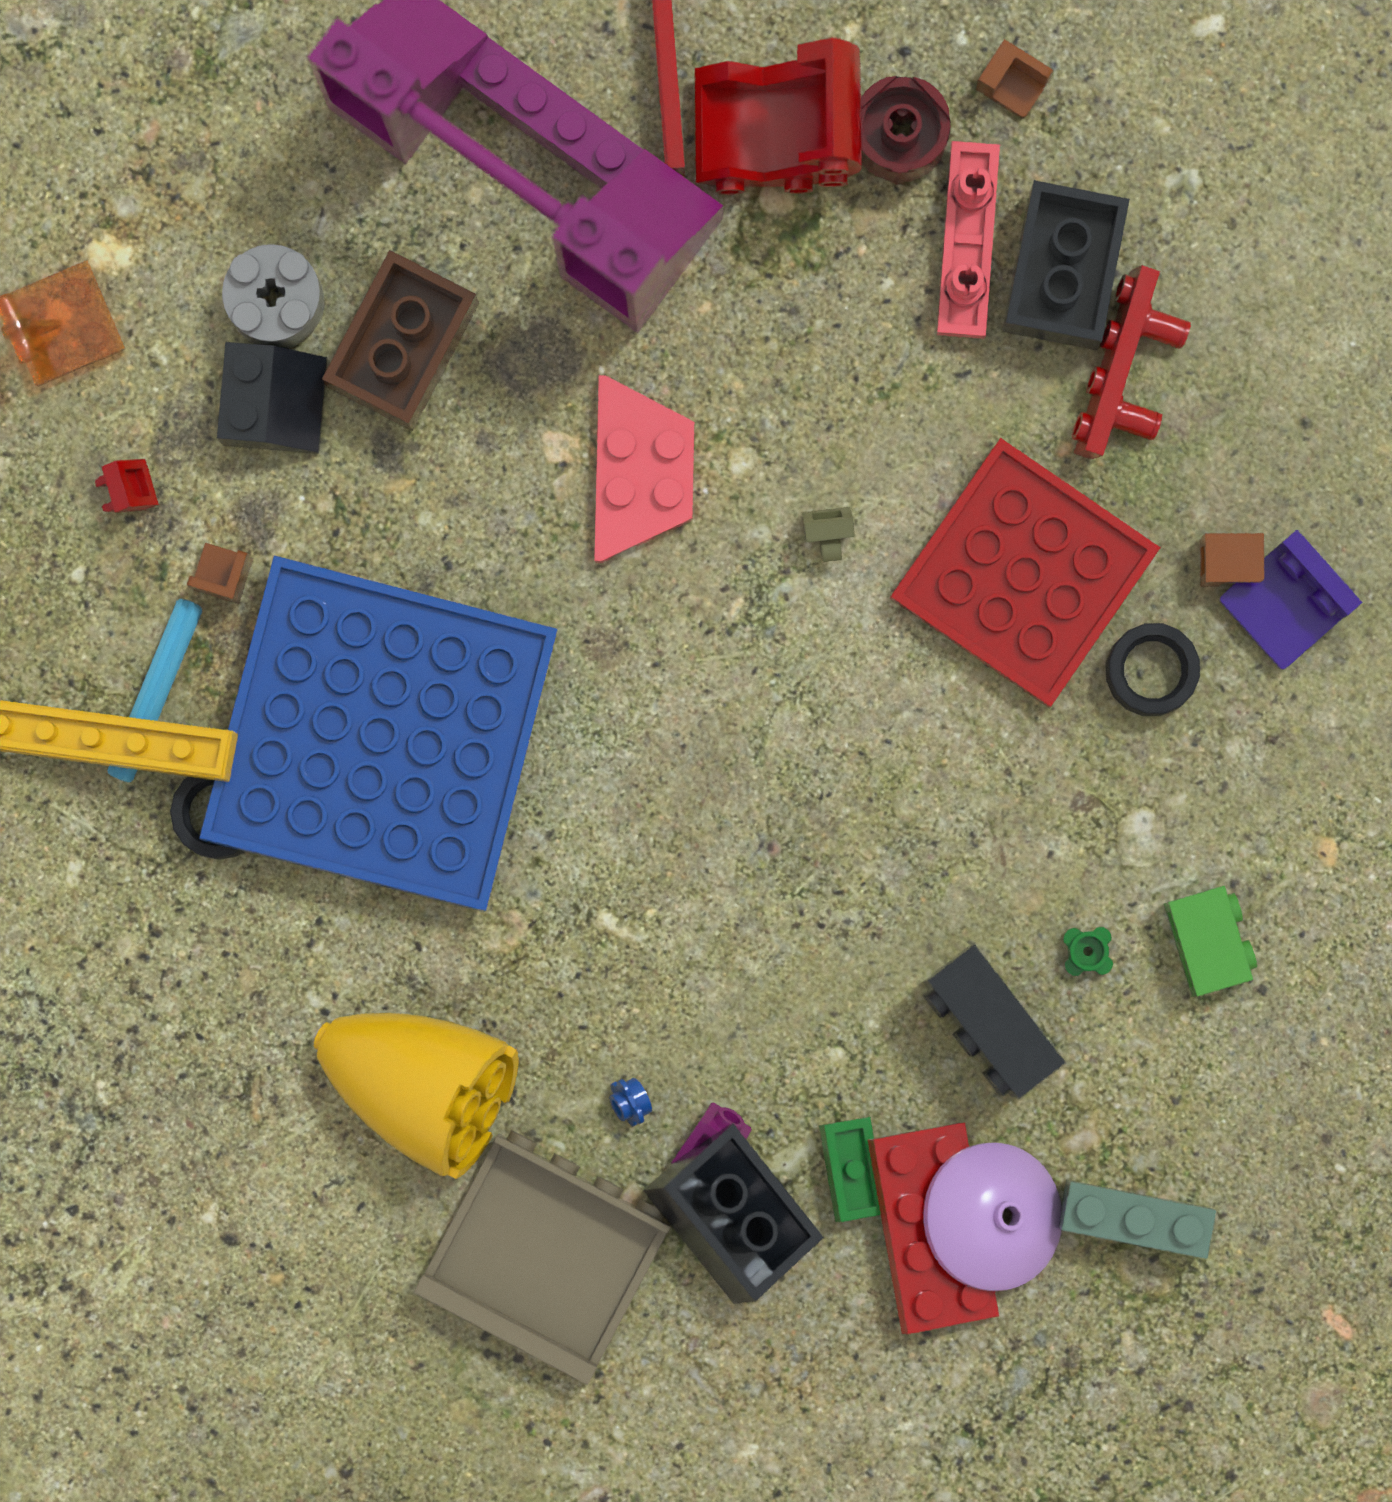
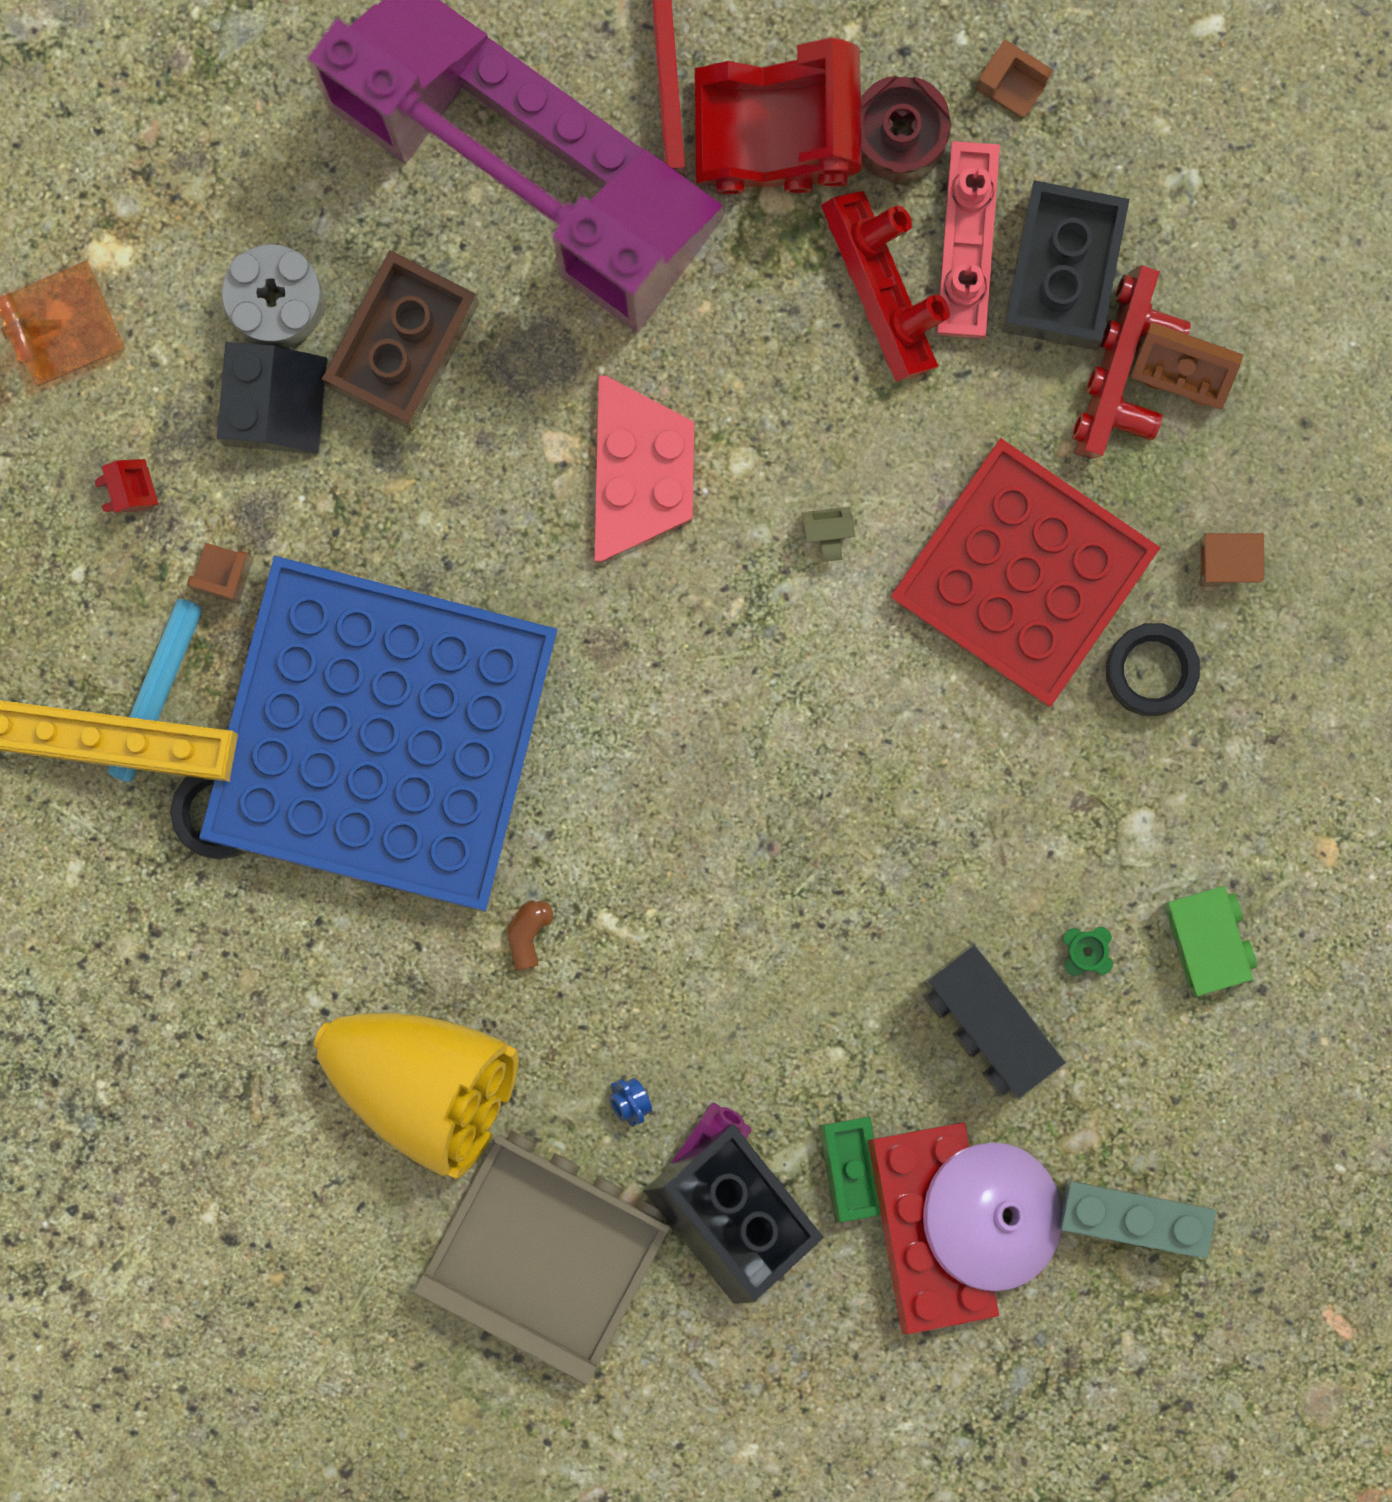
(524, 928): none -> dark orange arm
(879, 285): none -> red plate
(1186, 366): none -> dark orange bracket
(1292, 603): dark purple bracket -> none

